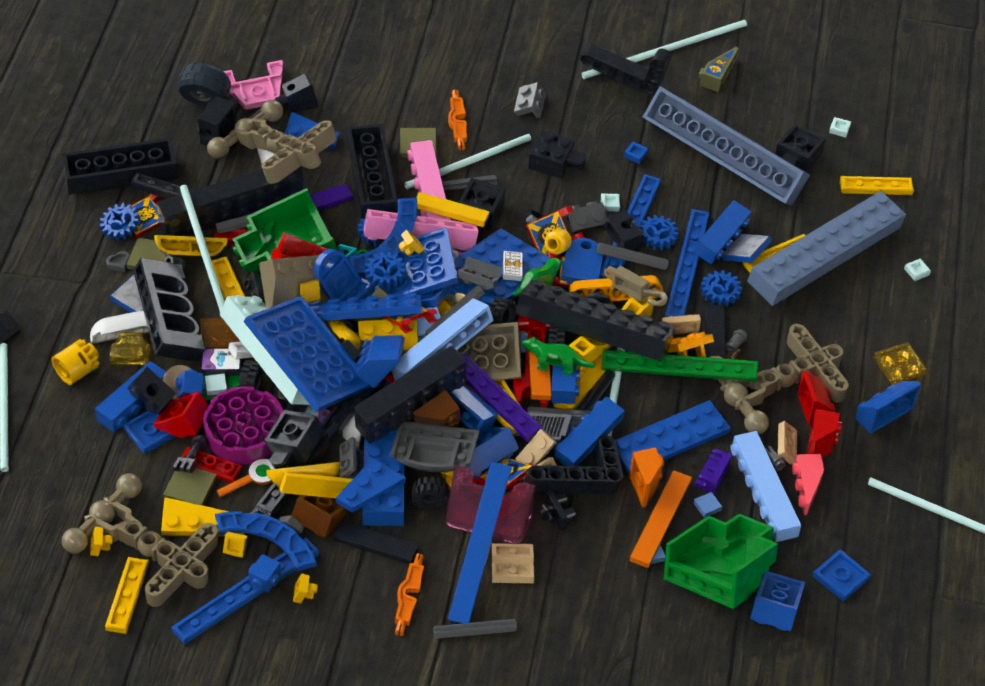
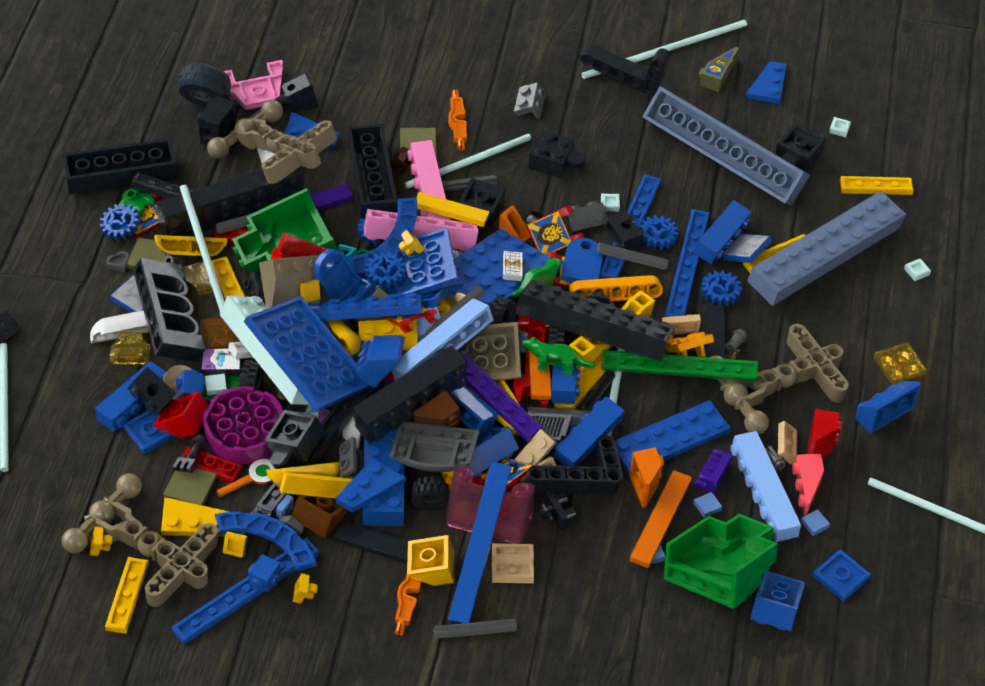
(75, 361): yellow gear -> none
(137, 200): none -> green plate
(197, 276): none -> clear yellow slope
(285, 507): none -> medium blue tile
(348, 346): black tile -> none
(400, 160): none -> dark brown tile
(431, 560): none -> yellow slope
(480, 273): dark grey bracket -> none
(514, 224): none -> orange slope
(558, 241): yellow head -> none
(634, 285): dark tan piece -> none
(636, 152): blue plate -> none
(768, 84): none -> blue wing
(813, 396): red slope -> none
(815, 522): none -> medium blue tile

